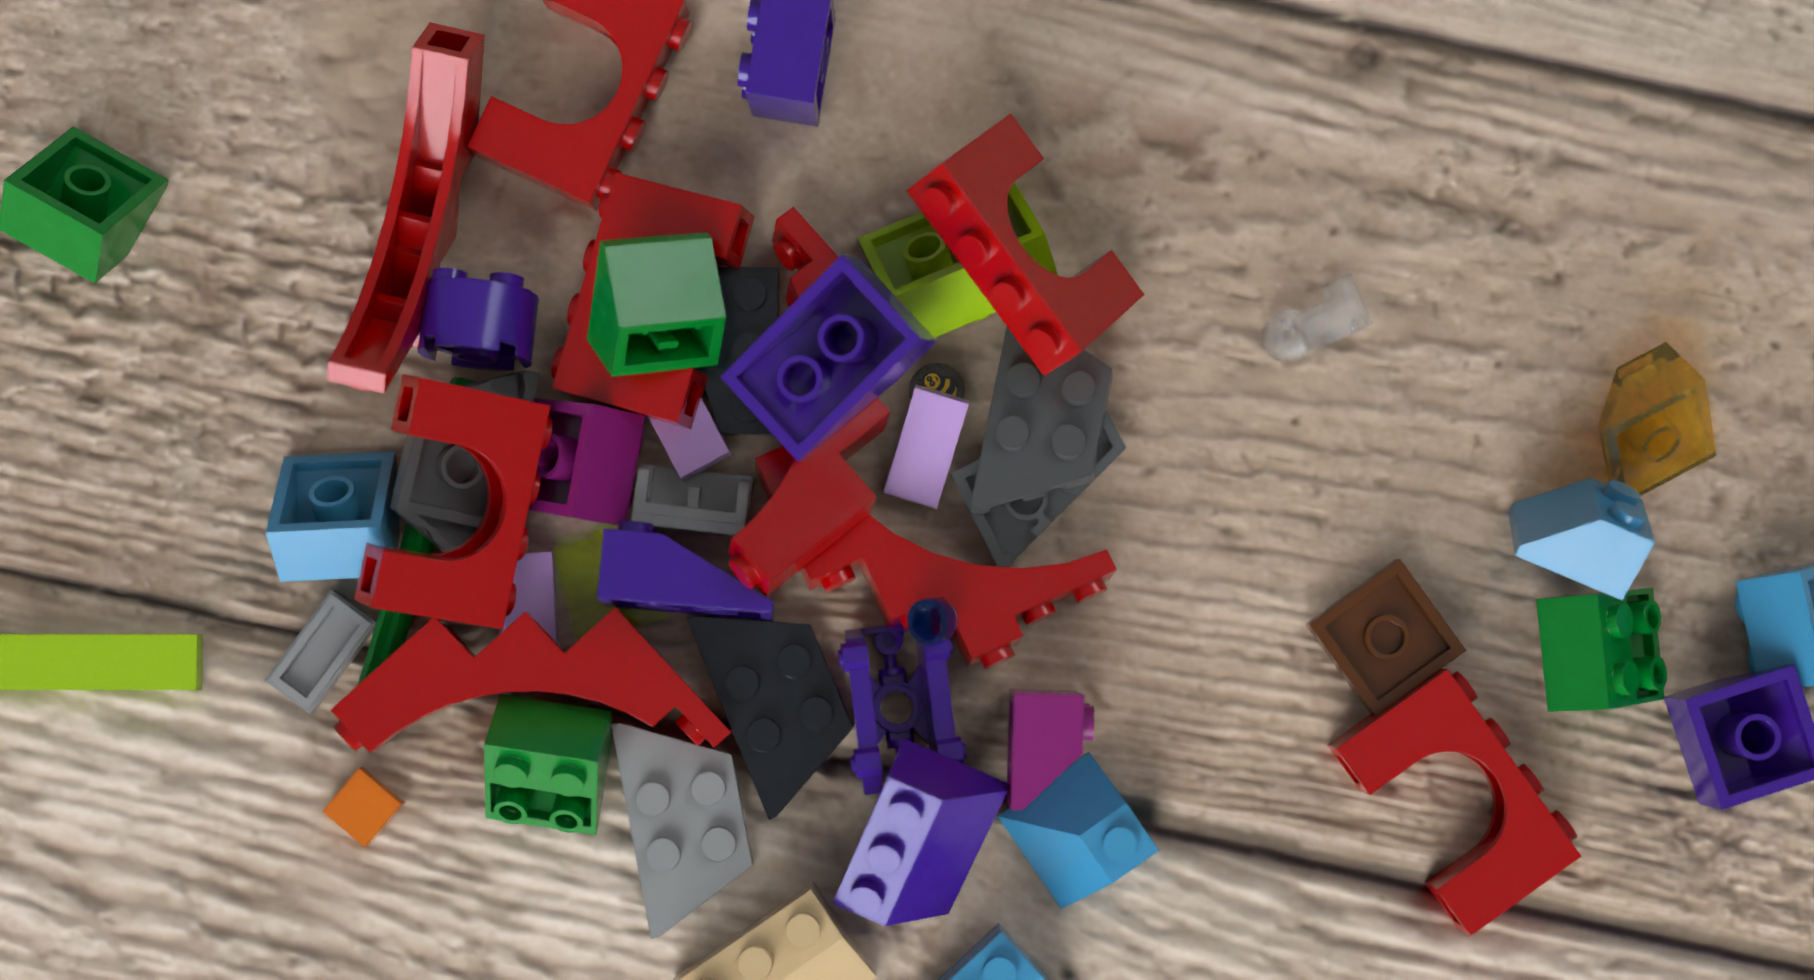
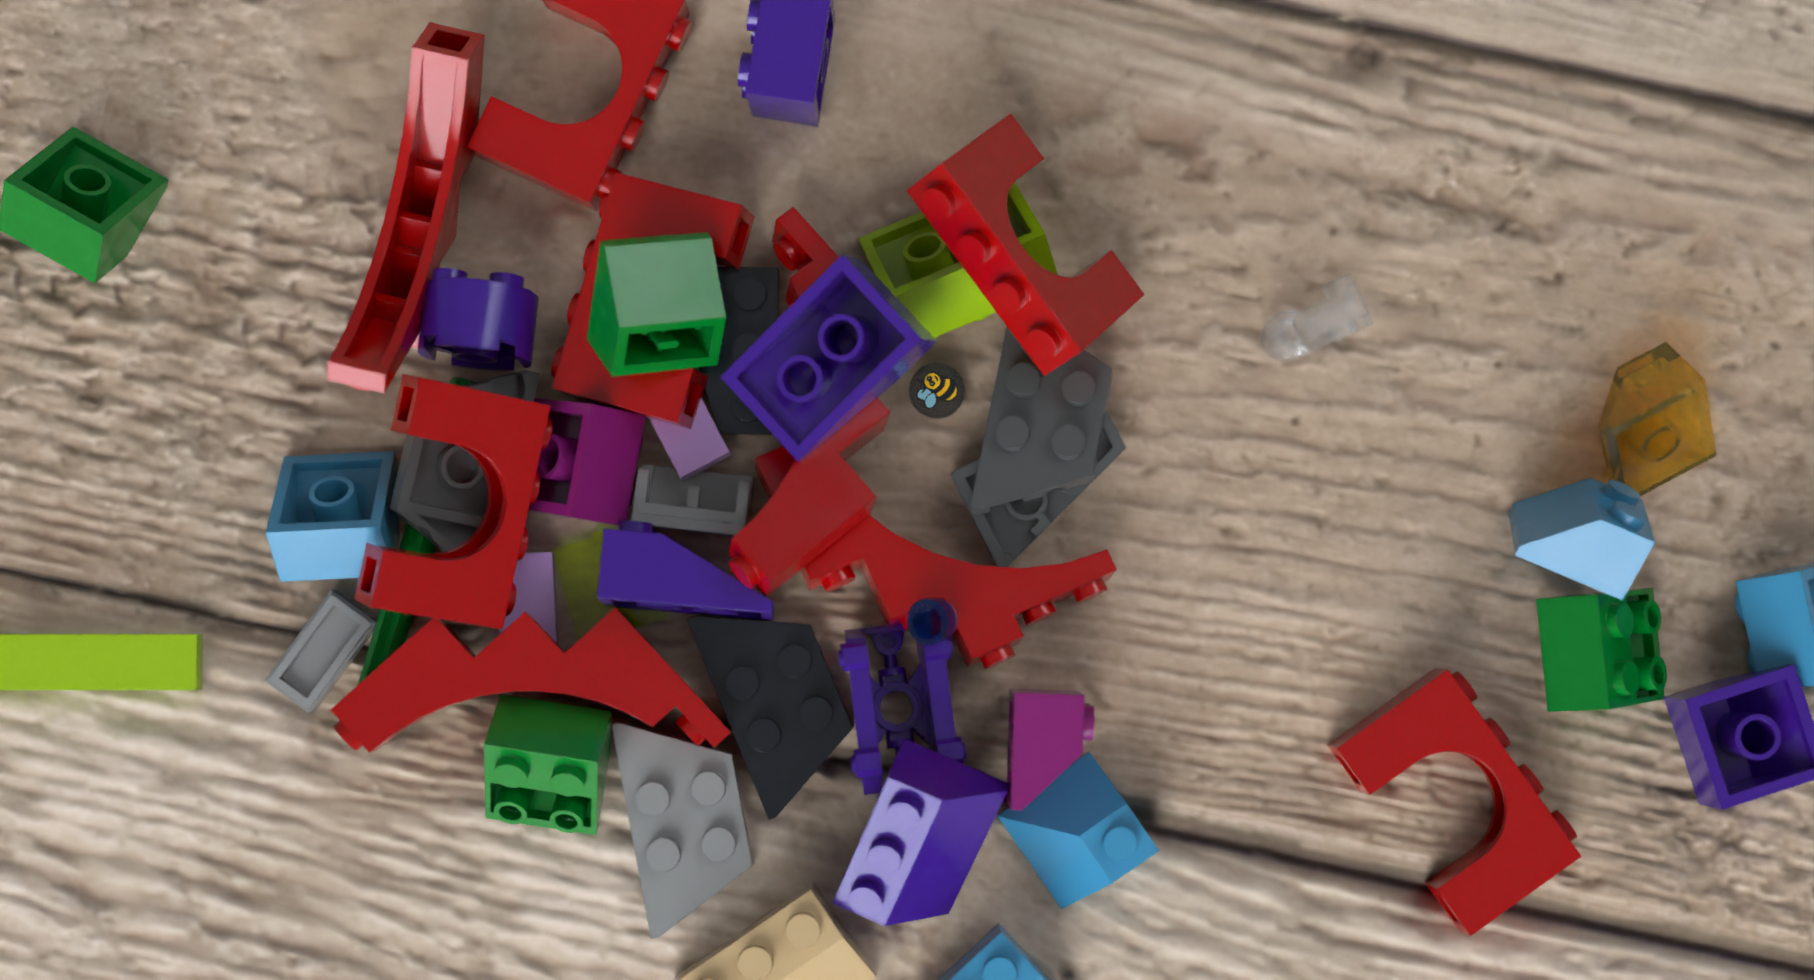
(363, 806): orange tile -> none
(926, 446): lavender tile -> none
(1385, 637): reddish brown plate -> none

